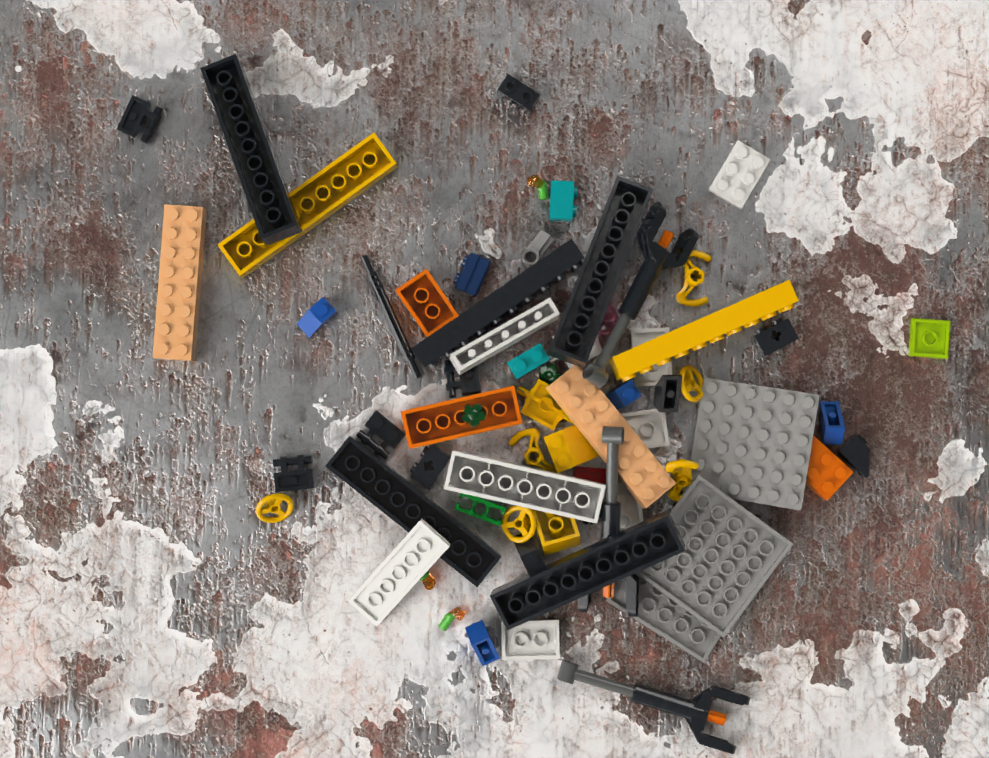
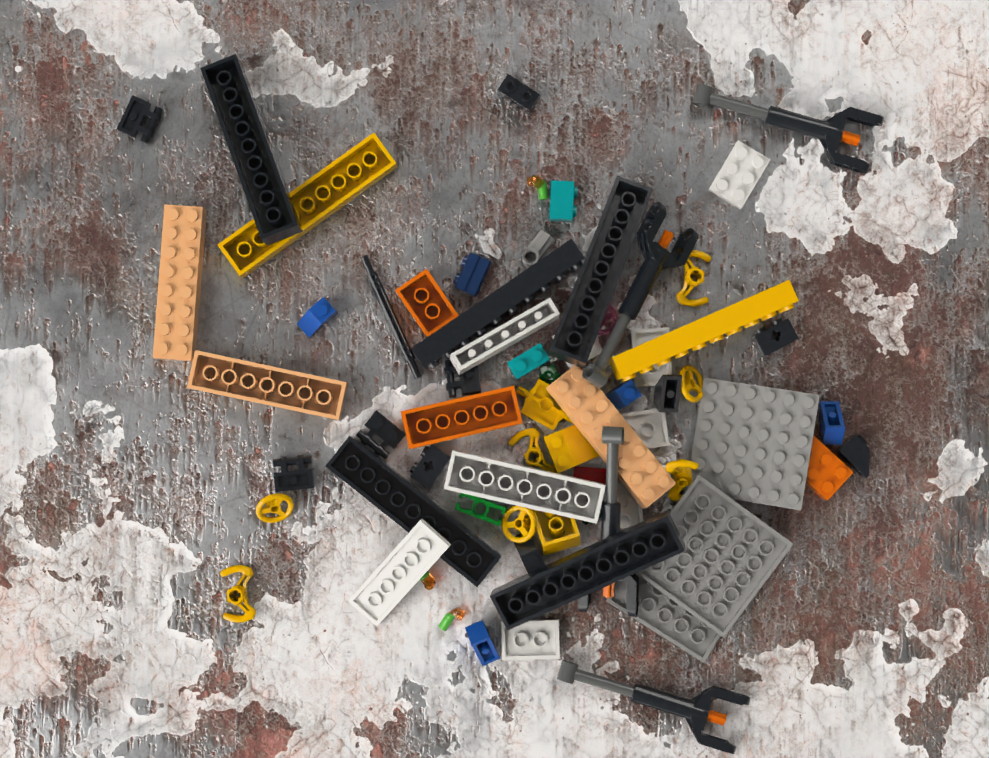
(243, 590): none -> yellow piece
(267, 385): none -> light nougat brick
(473, 414): dark green plant -> none
(828, 132): none -> black piece
(929, 338): lime tile -> none

